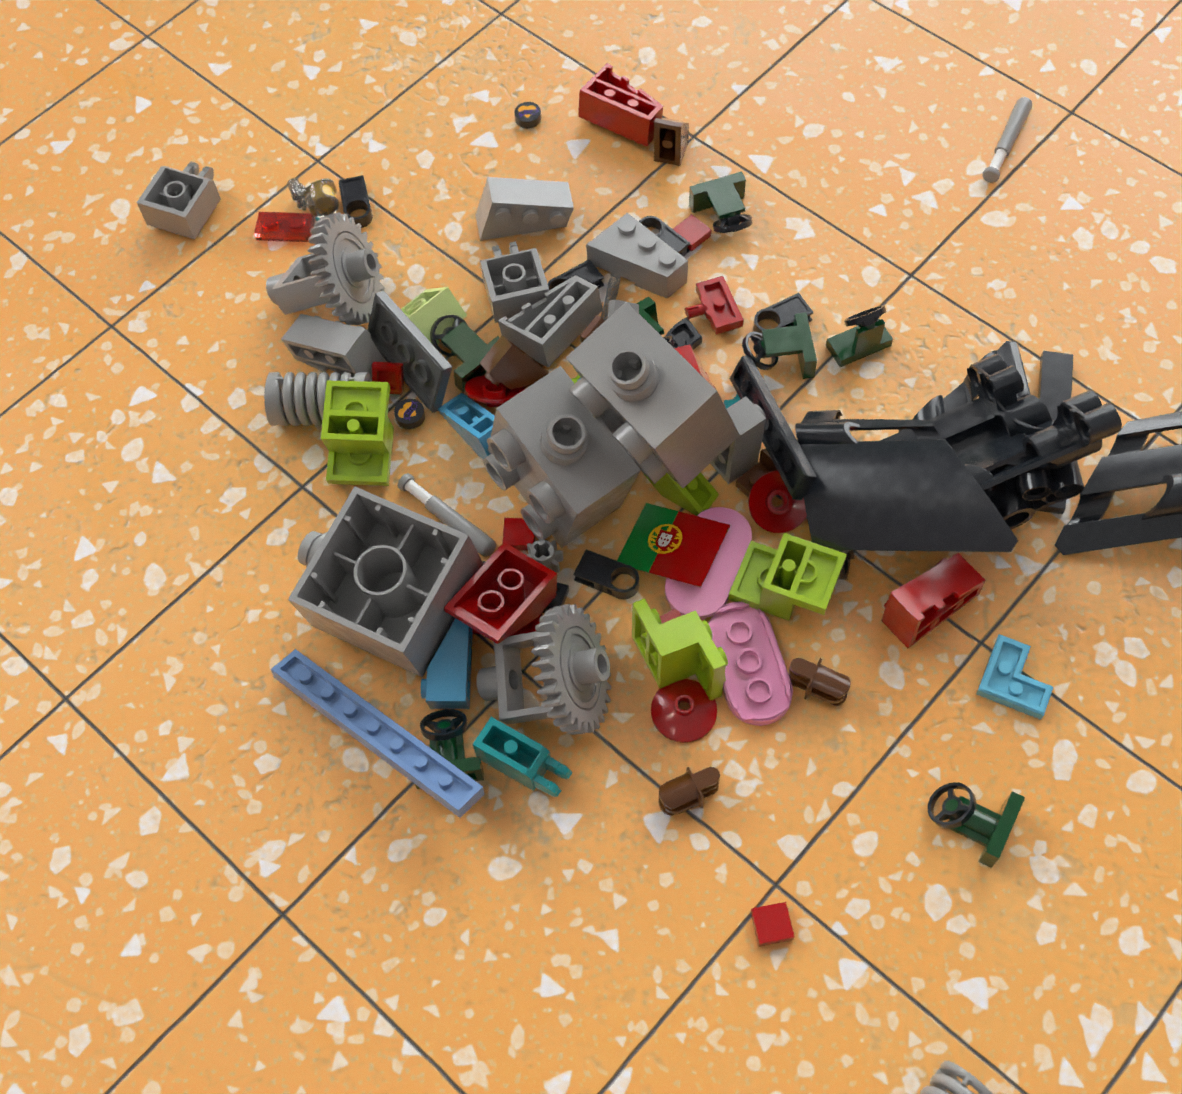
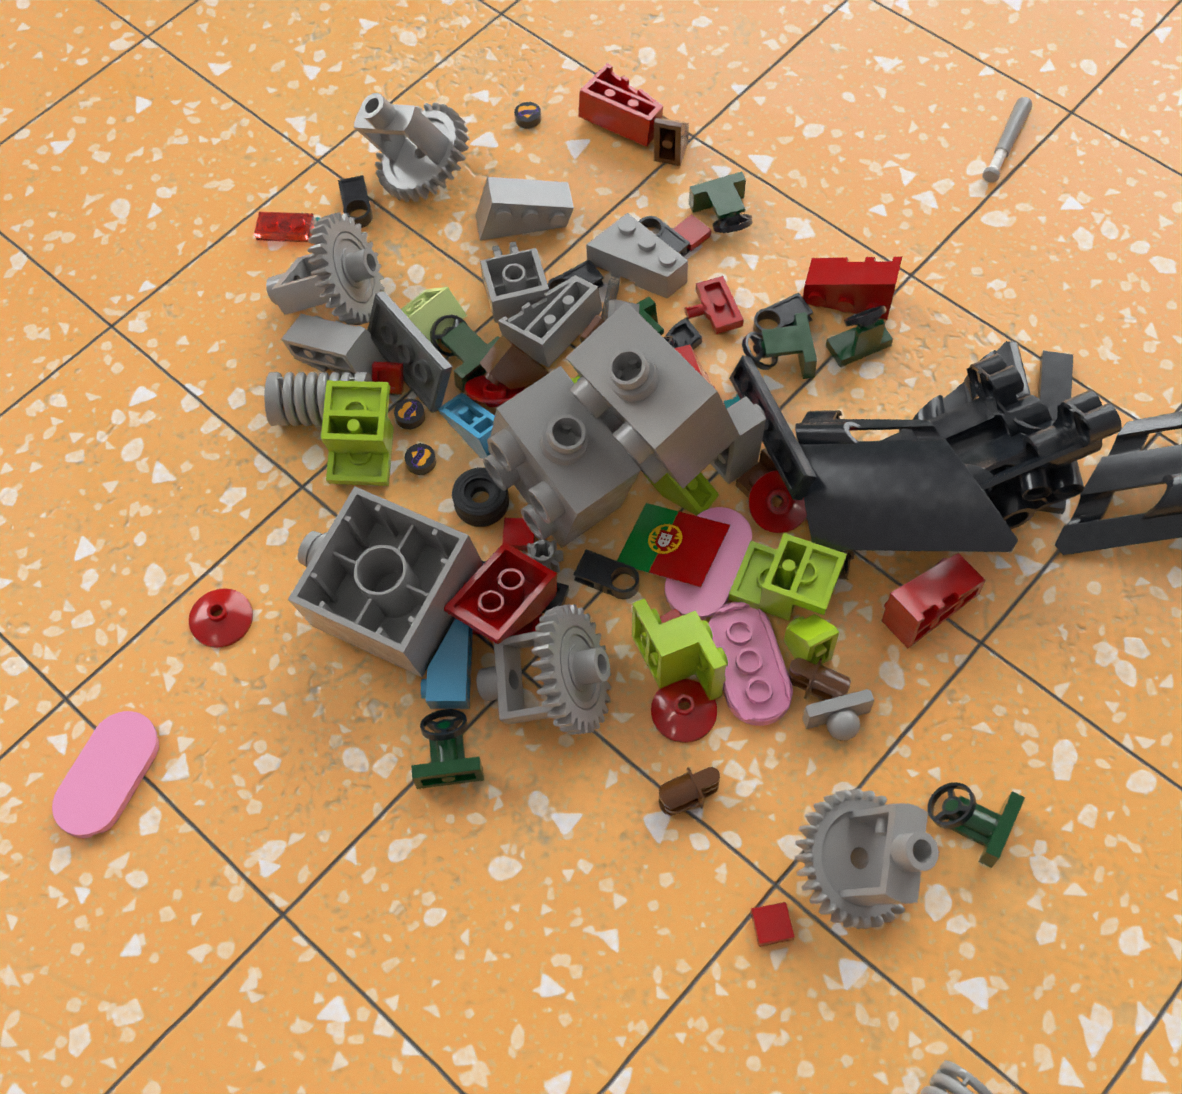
(105, 774): none -> bright pink tile
(180, 199): light grey hinge -> none
(228, 626): none -> red dish
(317, 197): clear smoke piece -> none
(379, 733): medium blue plate -> none
(415, 145): none -> light grey piece
(420, 459): none -> black tile
(479, 513): none -> black tyre
(481, 541): light grey piece -> none
(518, 757): teal hinge -> none
(811, 638): none -> lime slope
(839, 714): none -> light grey tile
(851, 285): none -> red wedge
(864, 857): none -> light grey piece
(1005, 683): medium azure tile -> none

